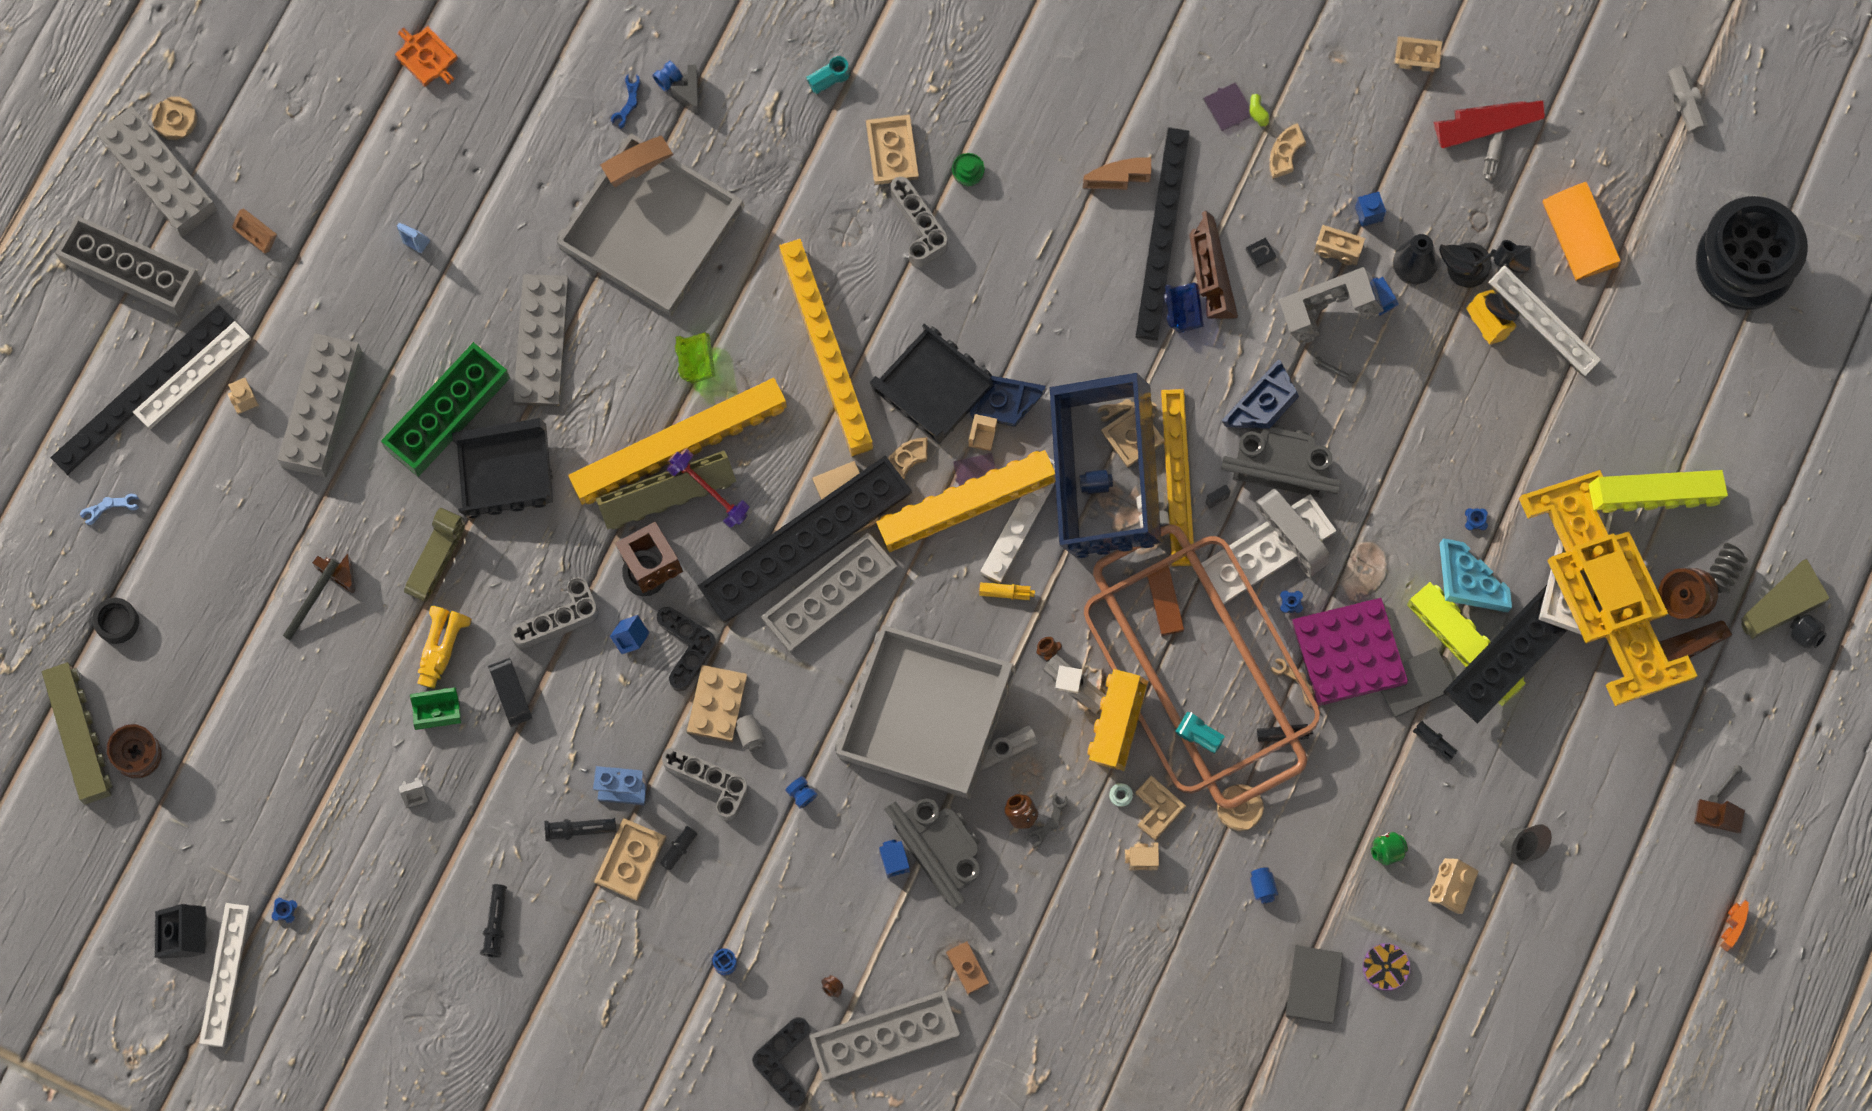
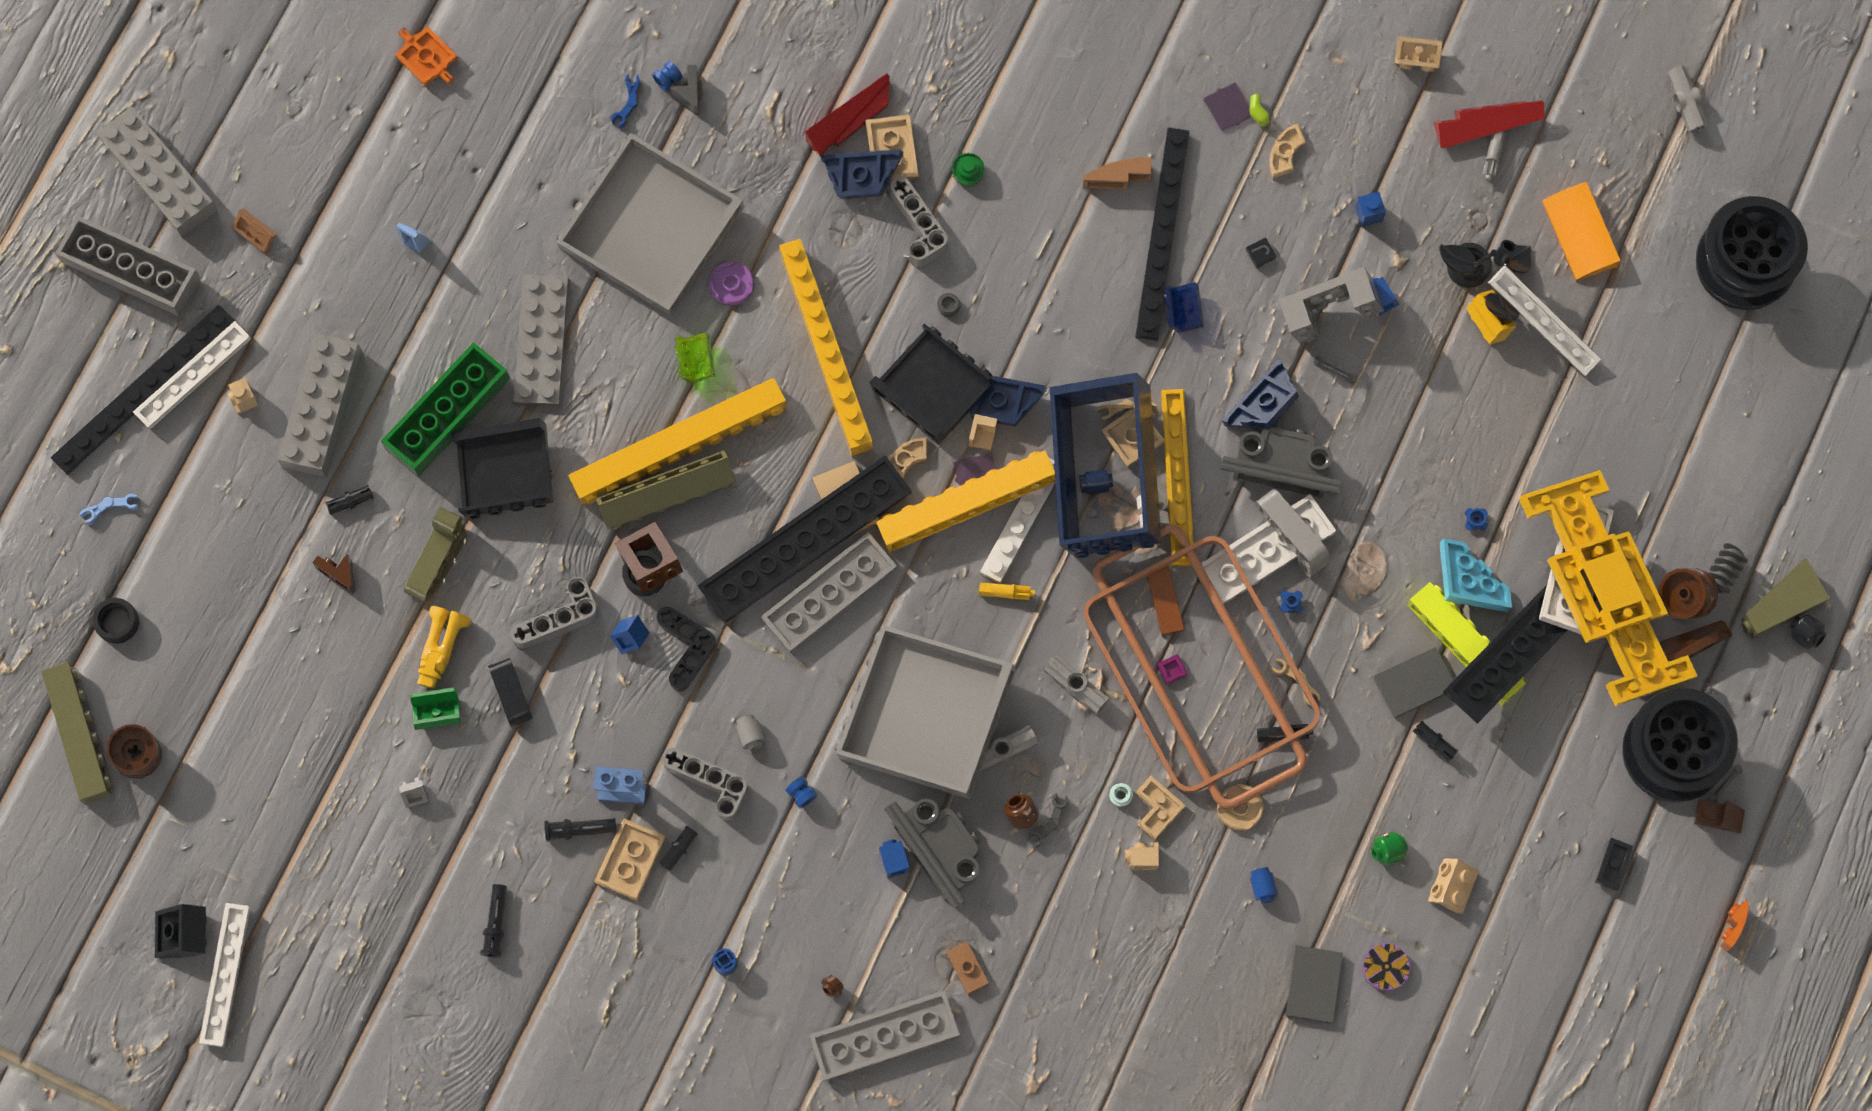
(174, 118): tan tile -> none
(279, 905): blue plate -> none
(310, 600): pearl dark grey bar -> none
(349, 500): none -> black pin
(636, 160): medium nougat slope -> none
(717, 703): tan plate -> none
(731, 283): none -> medium lavender tile
(735, 514): dark purple axle -> none
(776, 1056): black beam -> none
(827, 76): teal piece -> none
(849, 117): none -> red wedge
(862, 172): none -> dark blue wing
(948, 304): none -> dark grey tile
(1048, 647): reddish brown plate -> none
(1068, 679): white tile -> none
(1118, 719): yellow brick -> none
(1172, 669): none -> magenta tile
(1194, 729): teal piece -> none
(1212, 270): reddish brown wedge -> none
(1217, 496): black tile -> none
(1339, 245): tan bracket -> none
(1349, 652): magenta plate -> none
(1416, 260): black cone -> none
(1527, 843): dark grey piece -> none
(1614, 864): none -> black plate
(1658, 490): neon yellow brick -> none
(1711, 725): none -> black wheel

